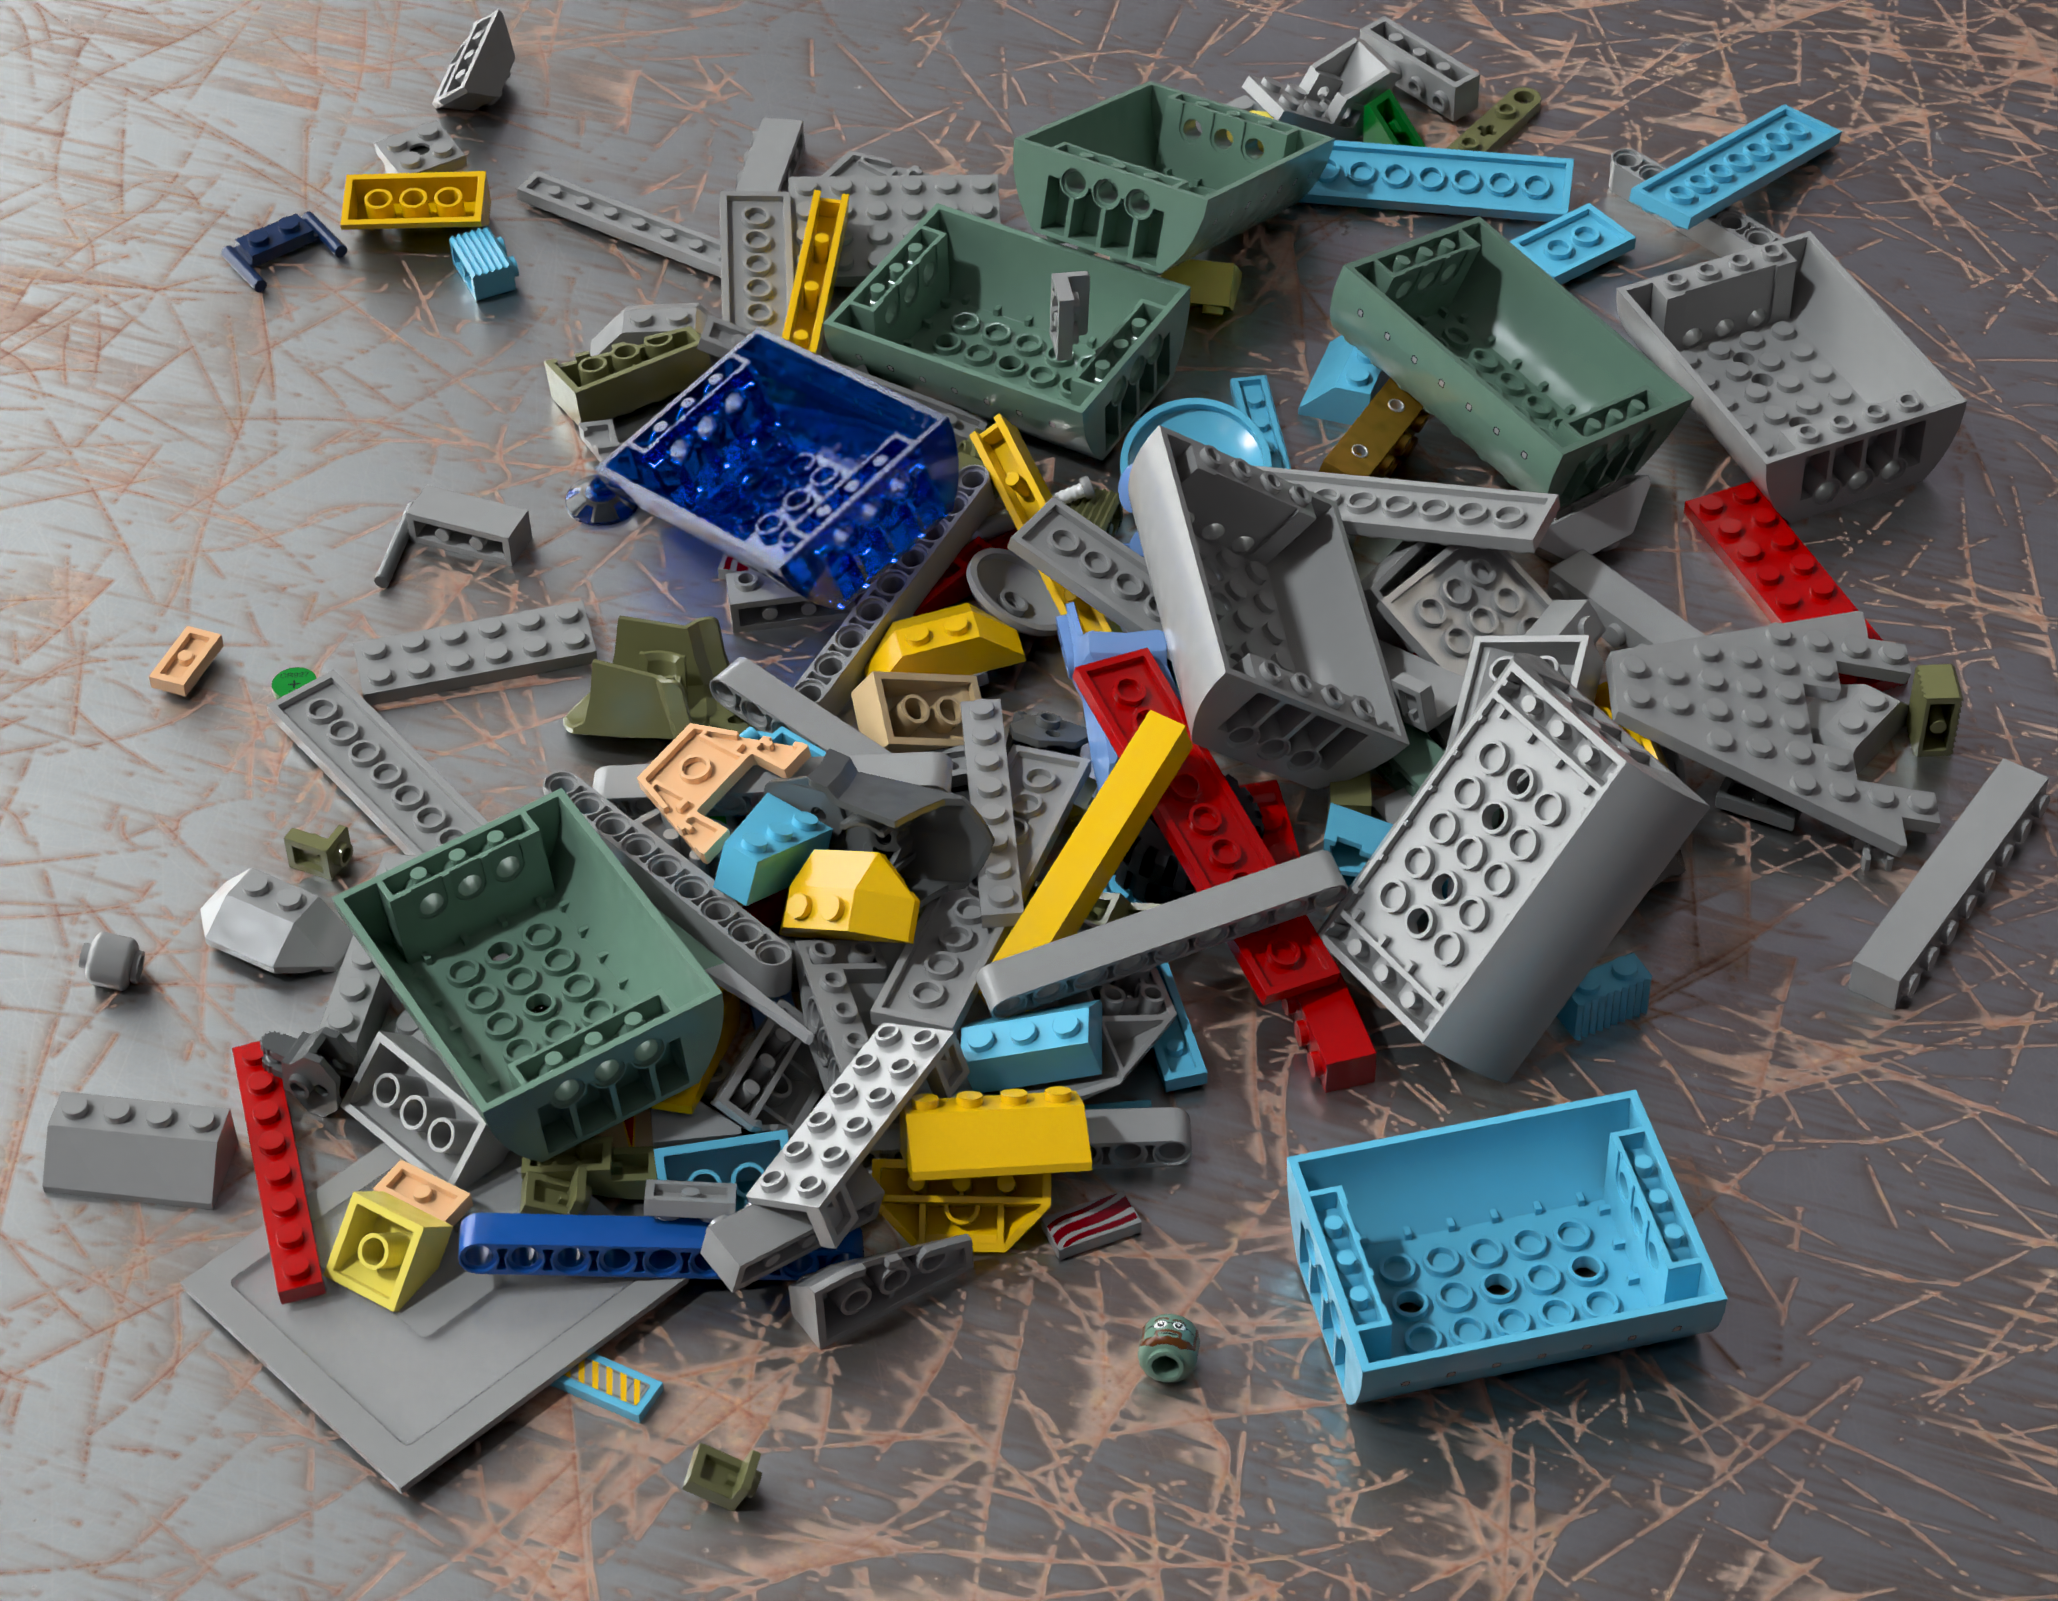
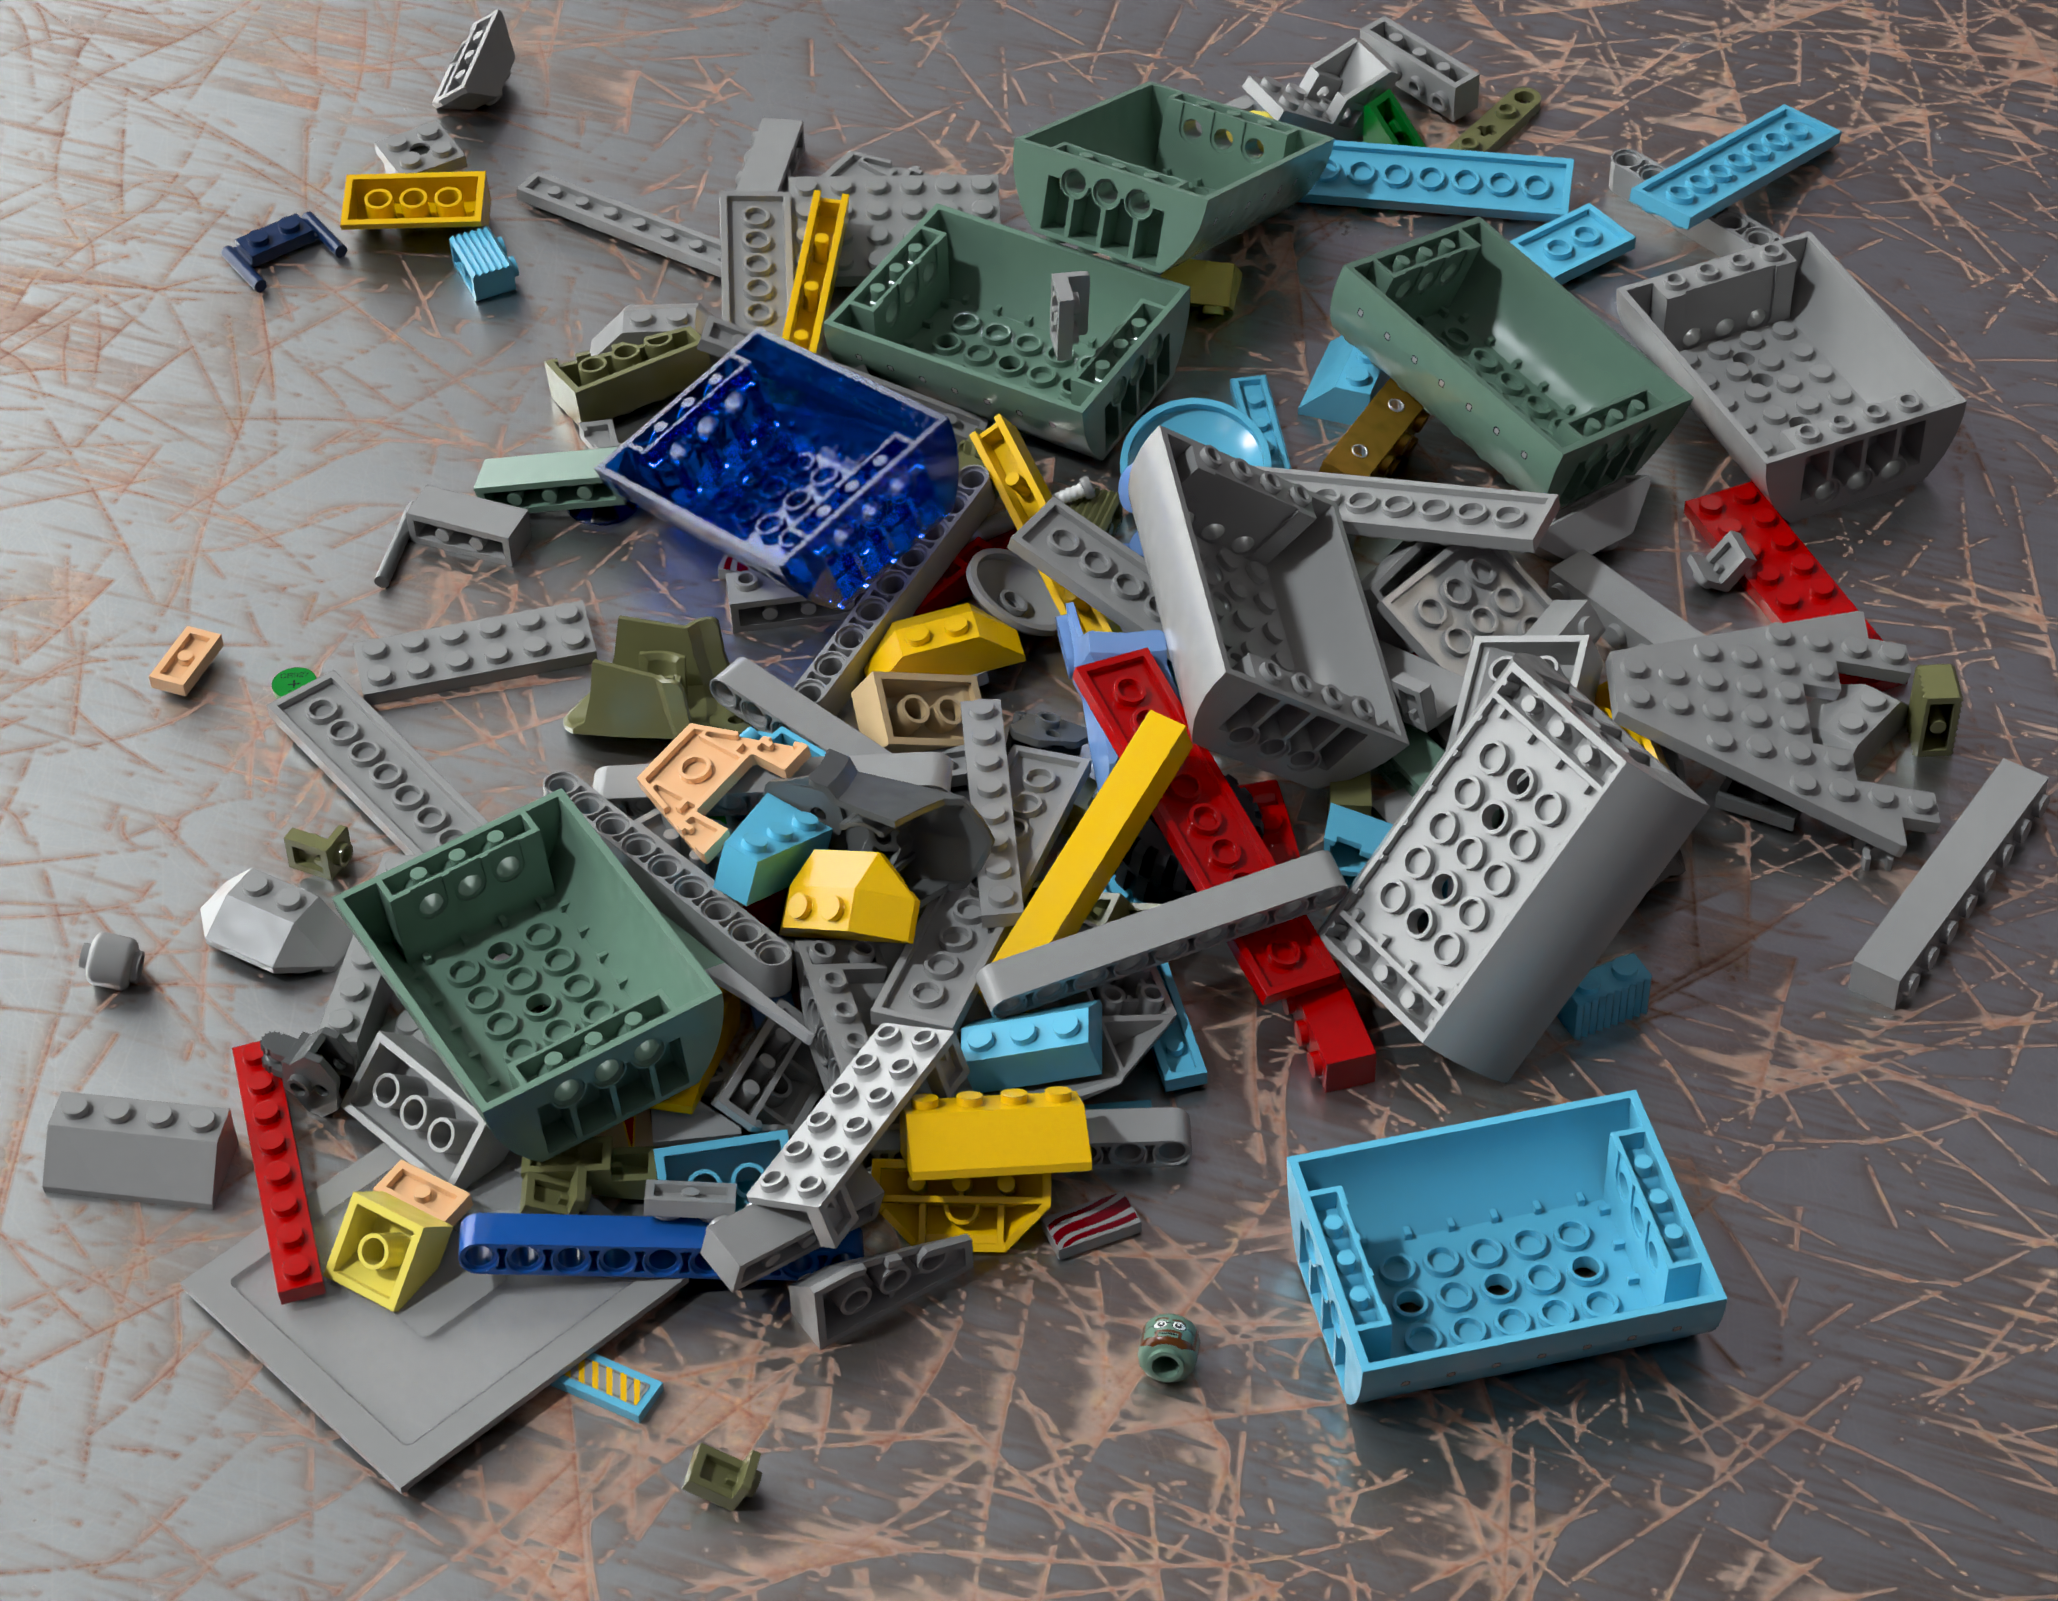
(547, 481): none -> brick
(1724, 564): none -> light grey bracket

